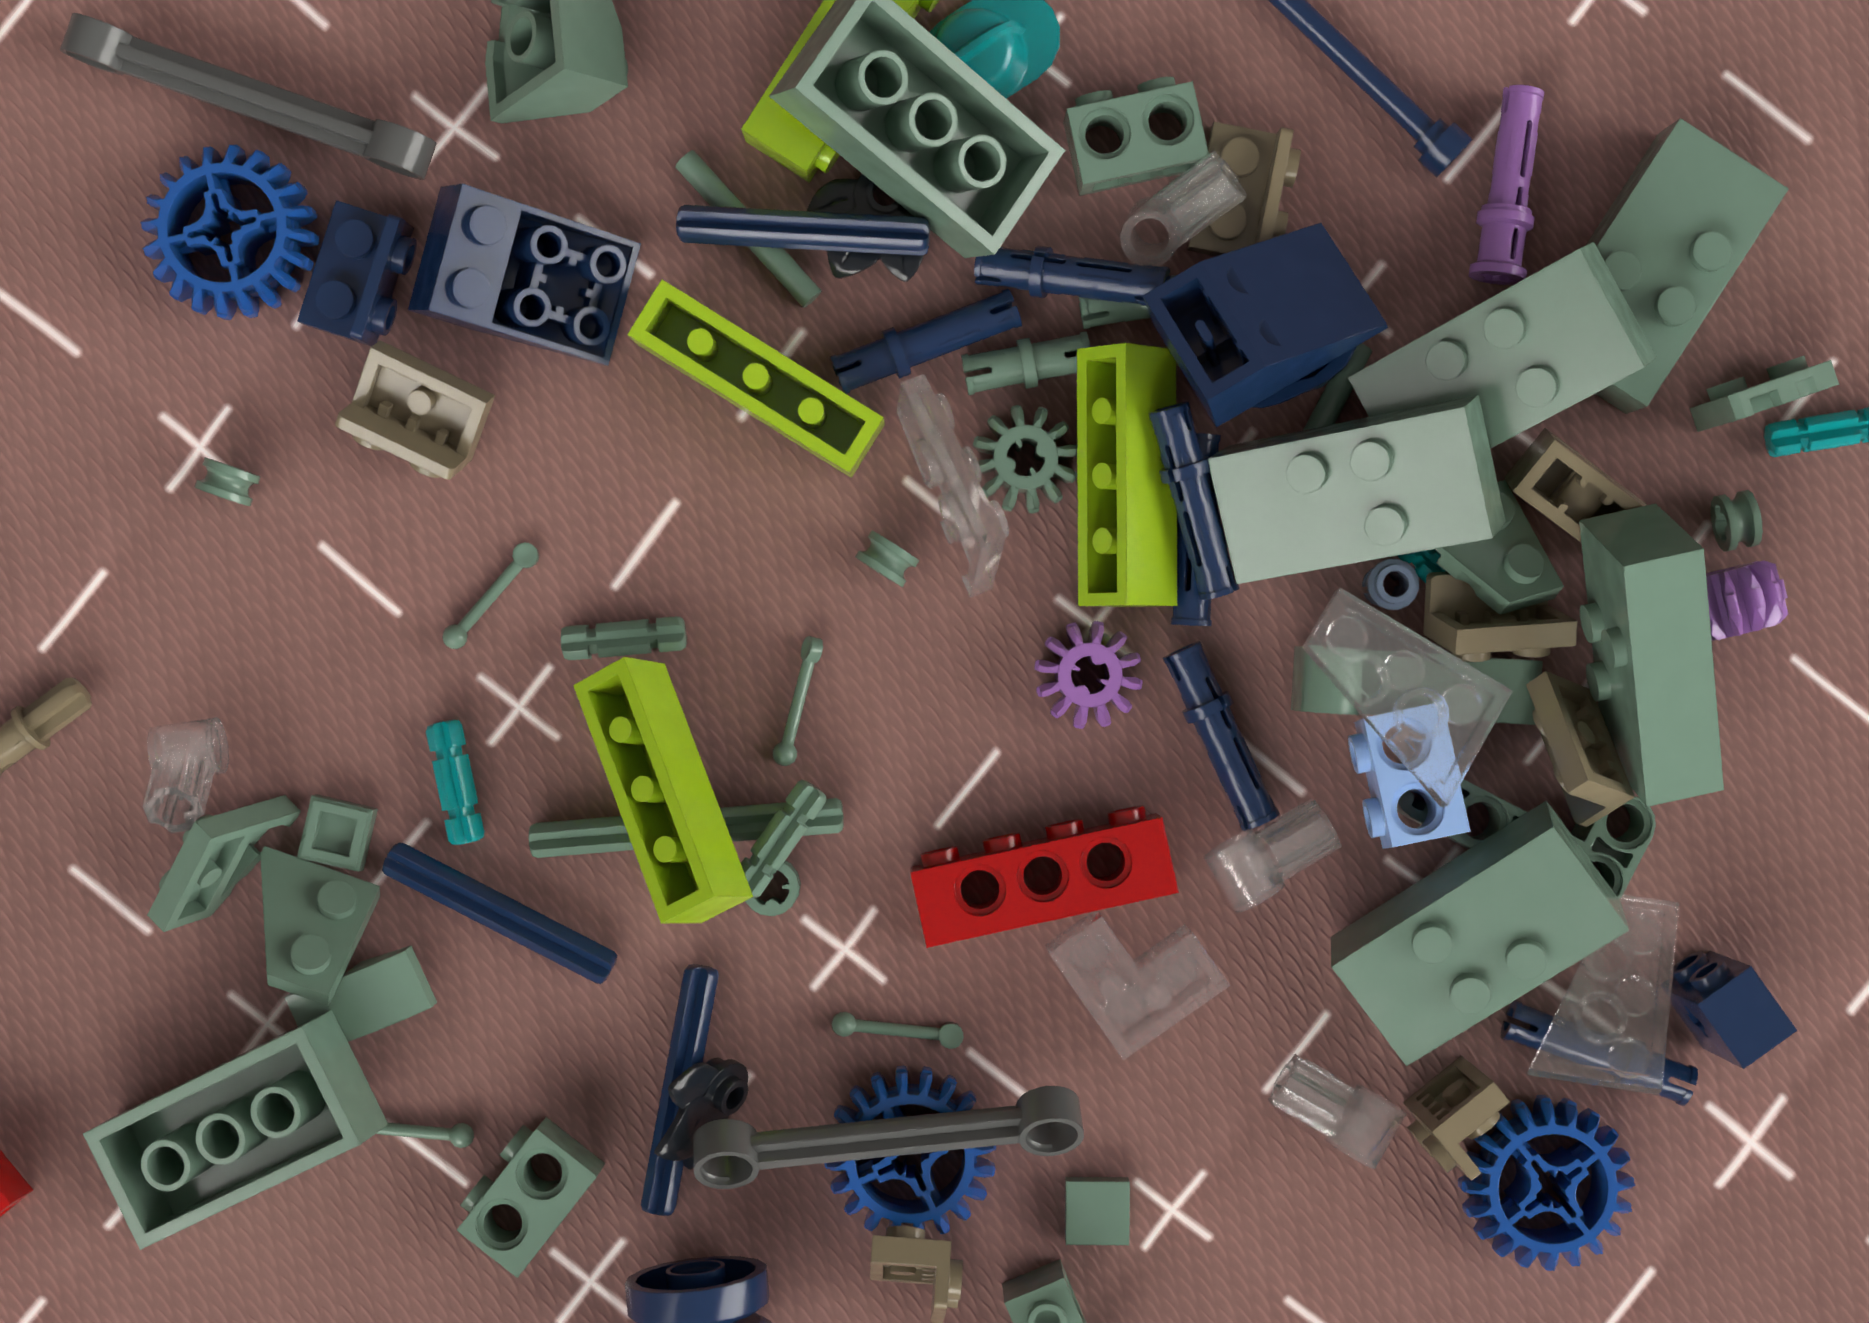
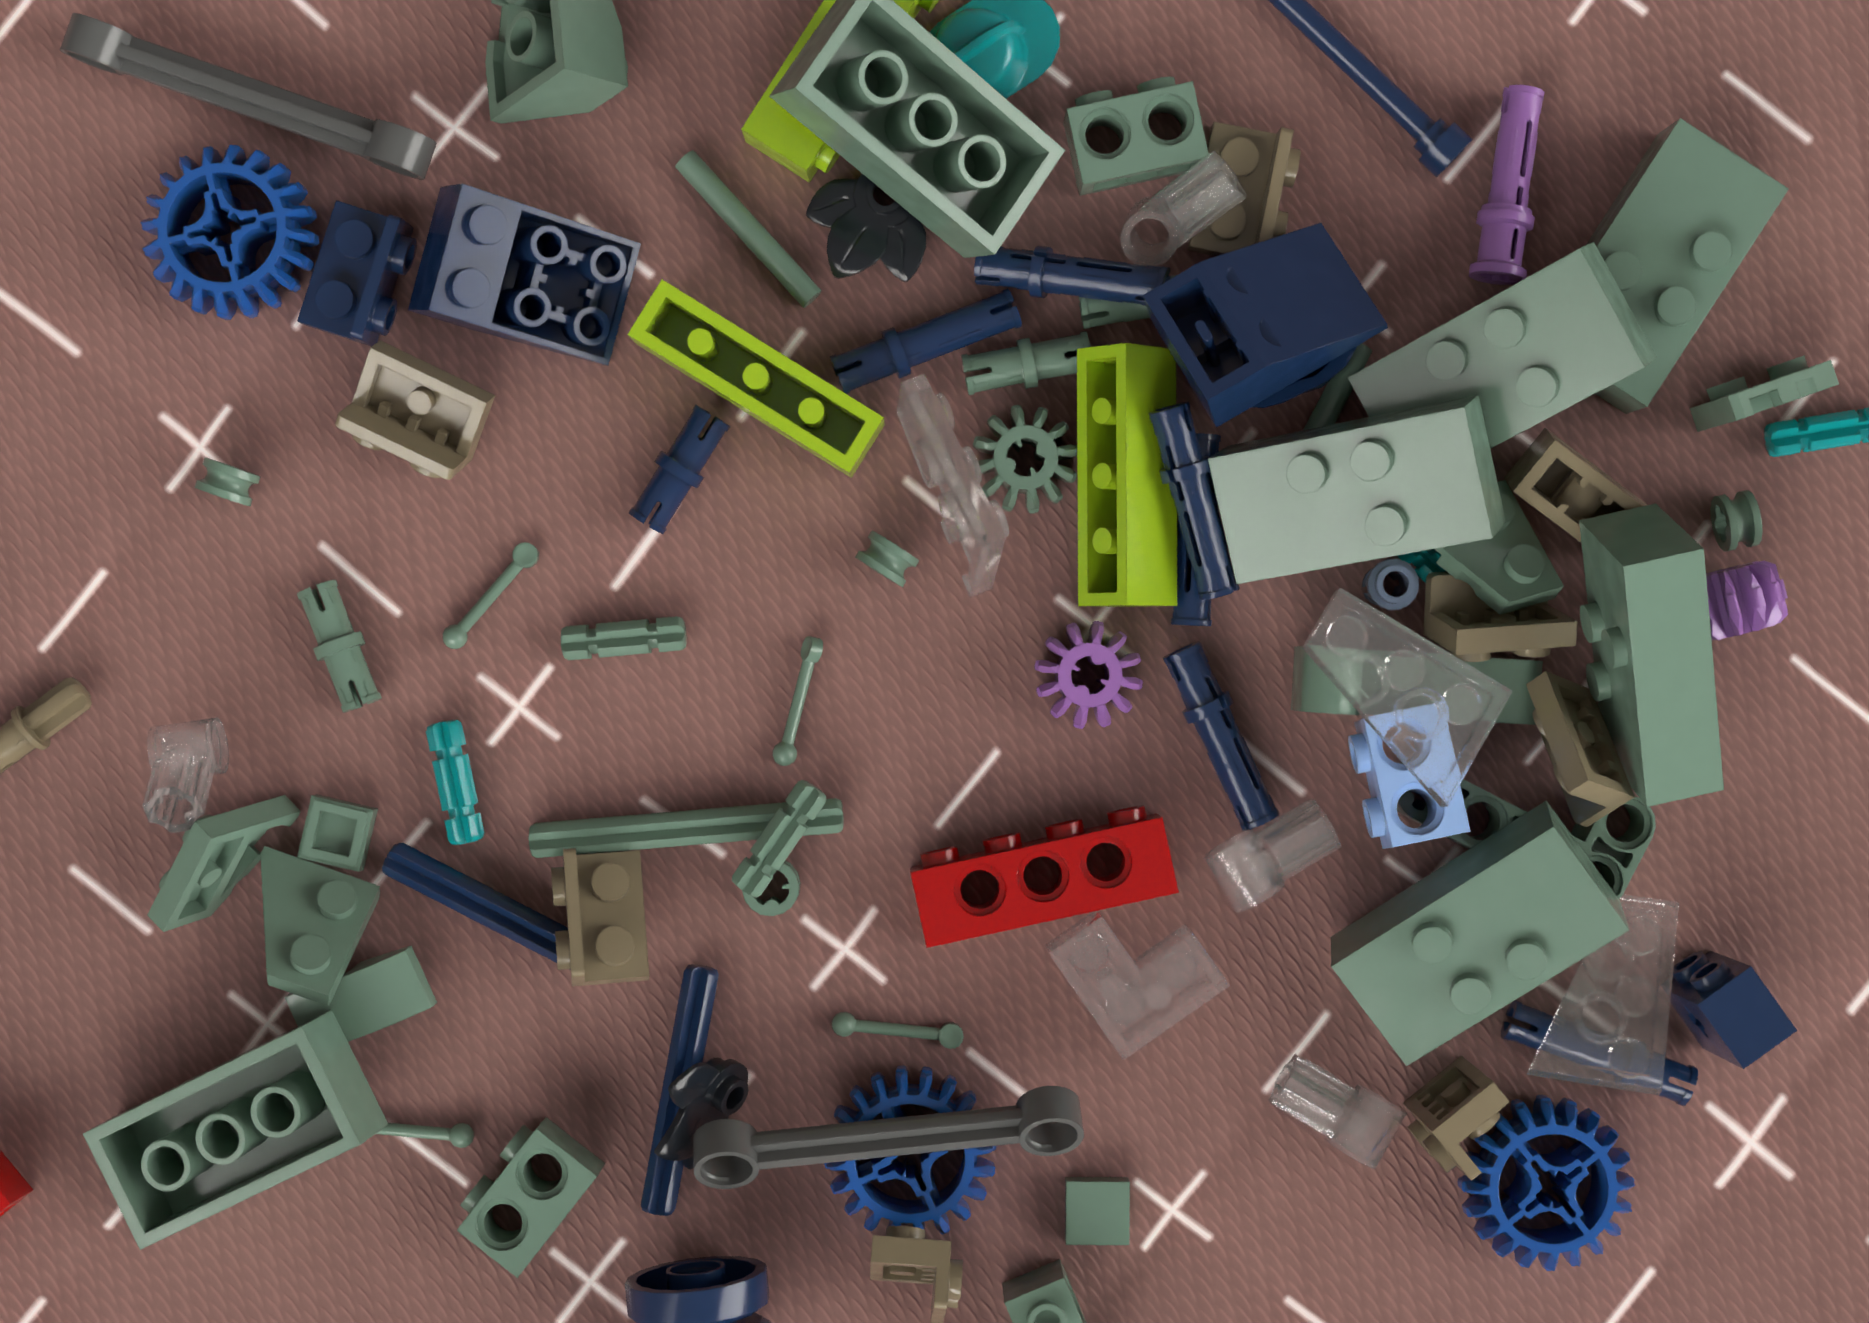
(339, 646): none -> sand green pin
(603, 917): none -> dark tan bracket
(662, 791): lime brick -> none
(679, 469): none -> dark blue pin
(803, 230): dark blue axle -> none

